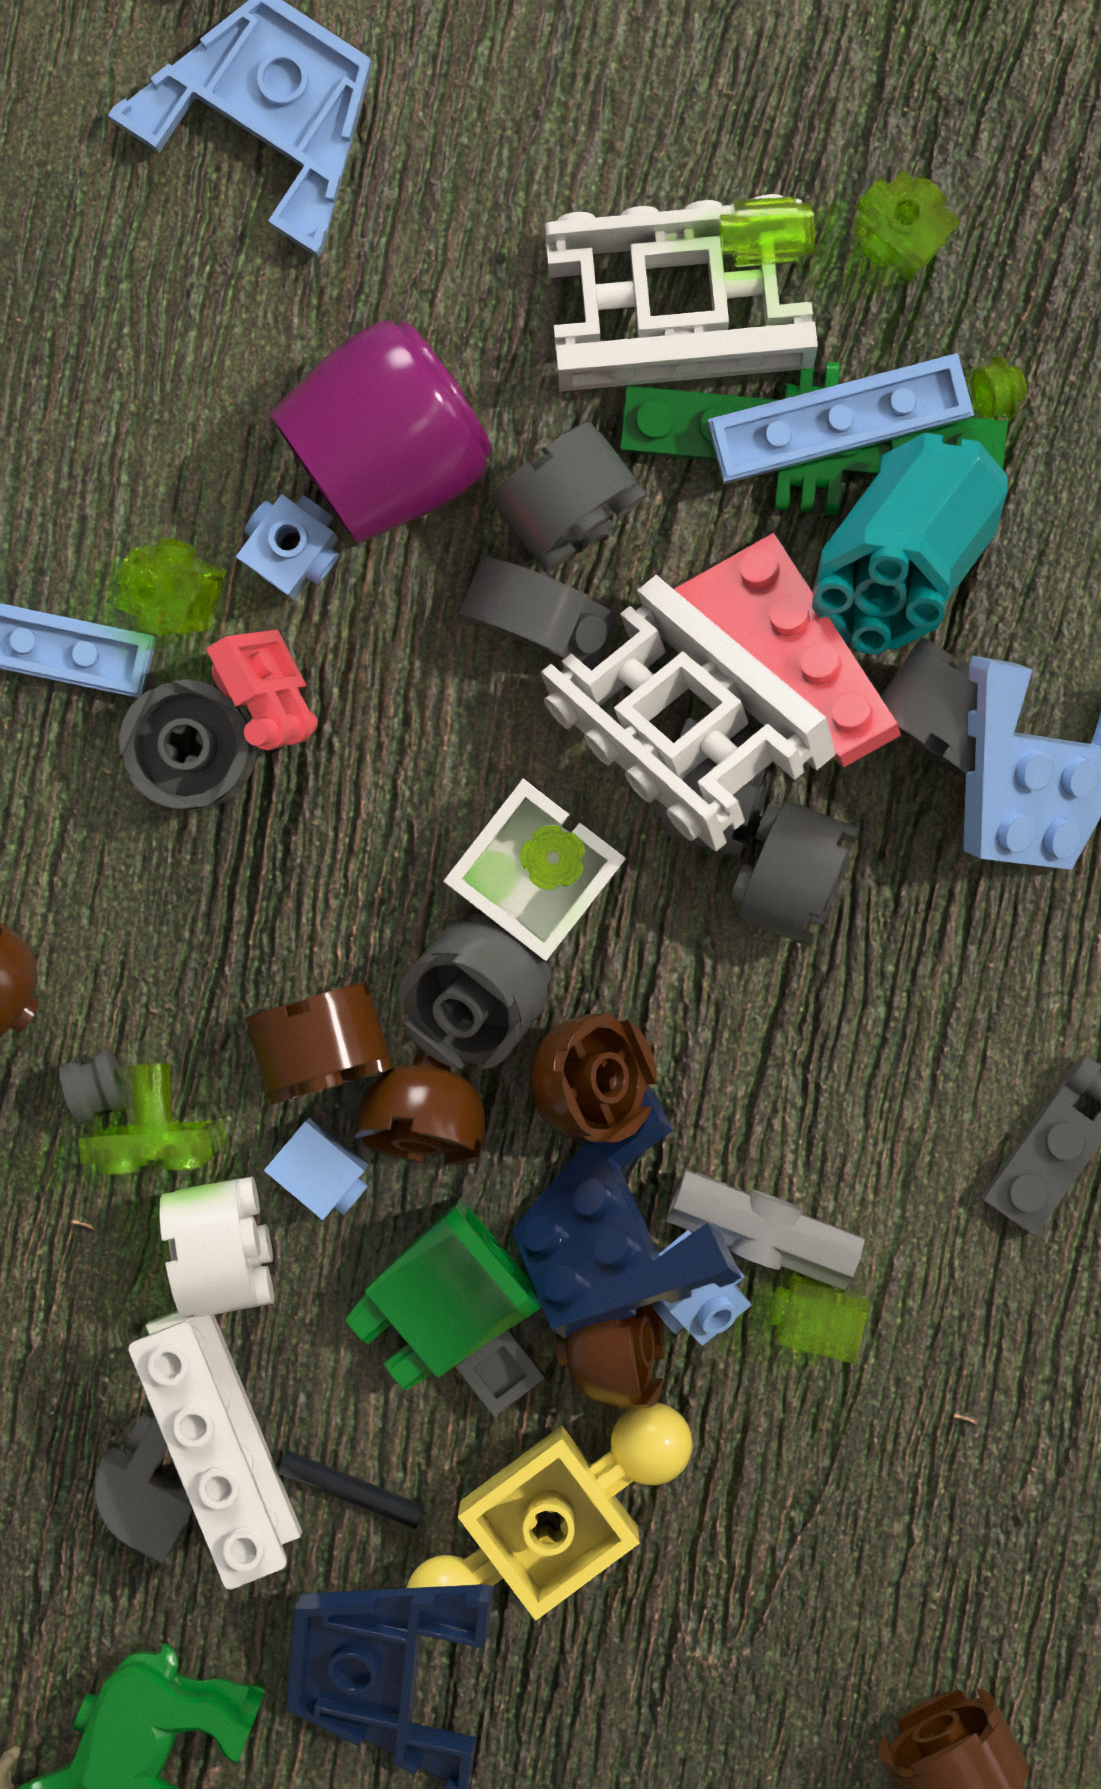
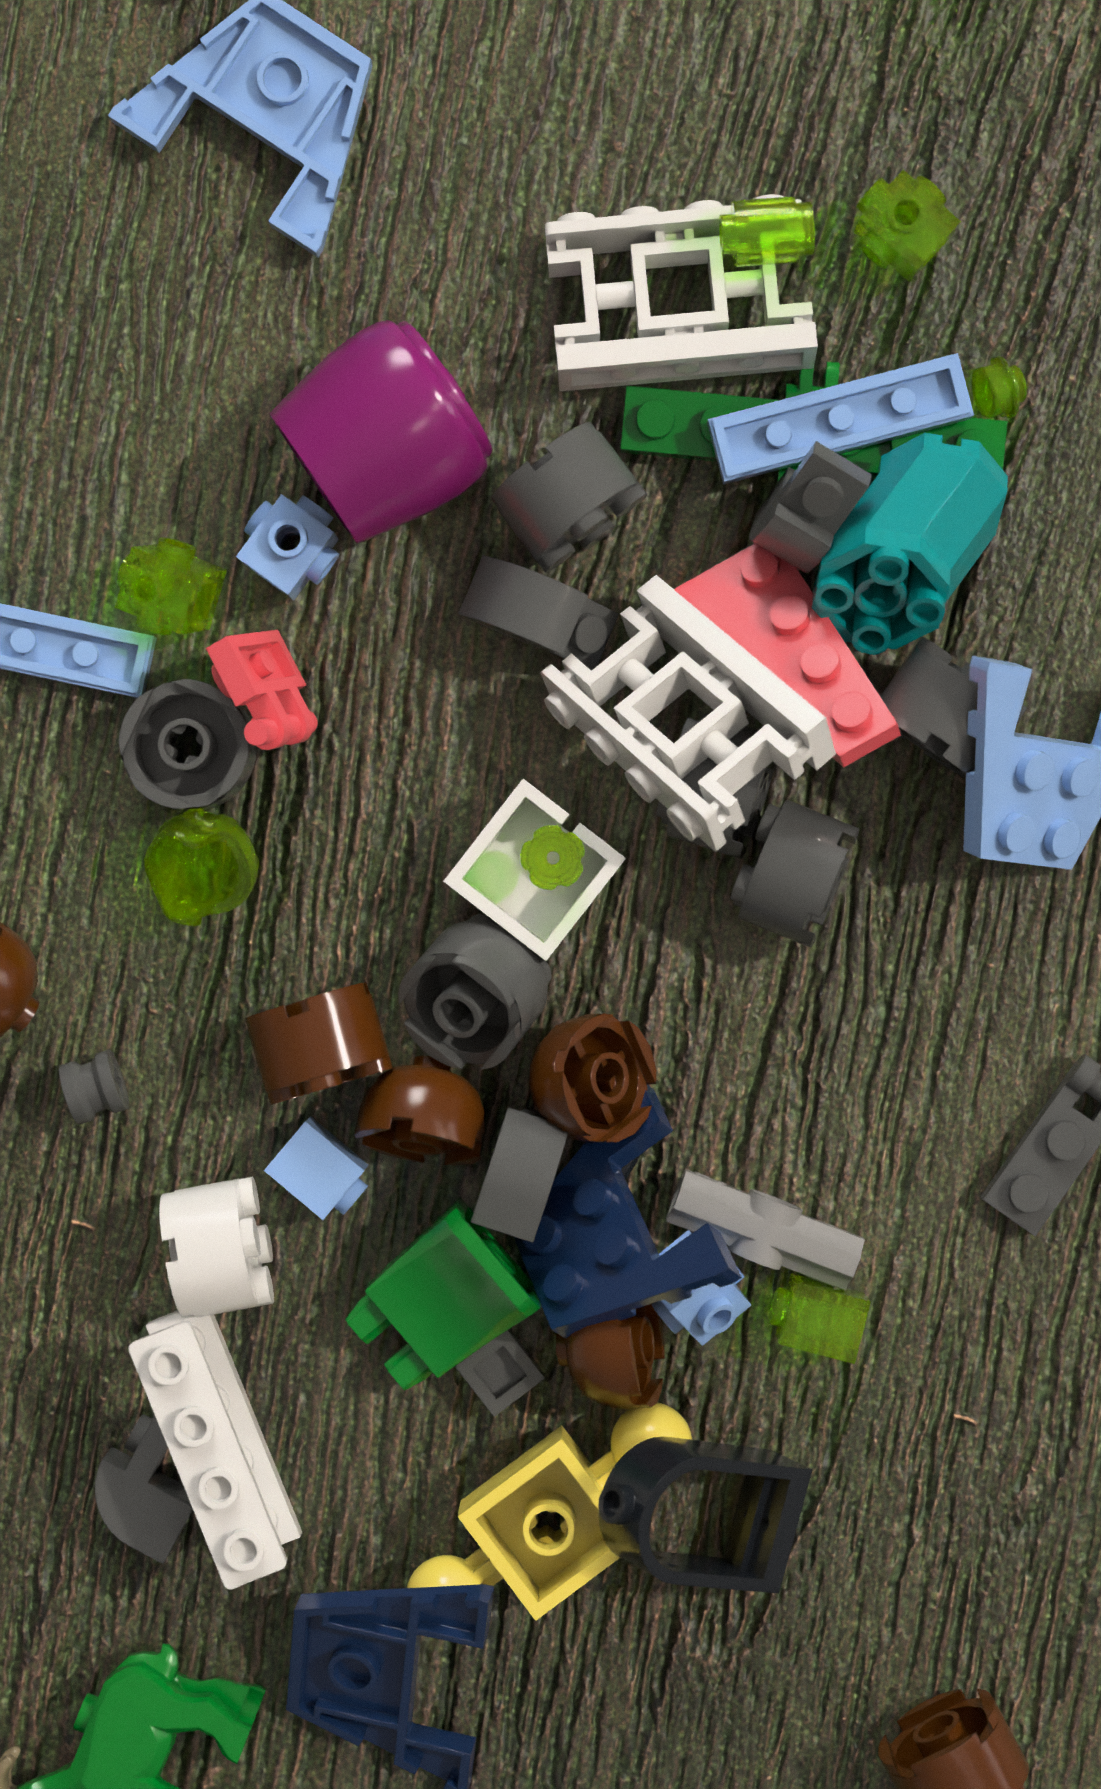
(153, 1131): clear neon green plate -> none
(200, 866): none -> clear neon green cap
(351, 1489): black piece -> none
(520, 1174): none -> dark grey brick
(761, 1525): none -> black window
(809, 507): none -> dark grey brick

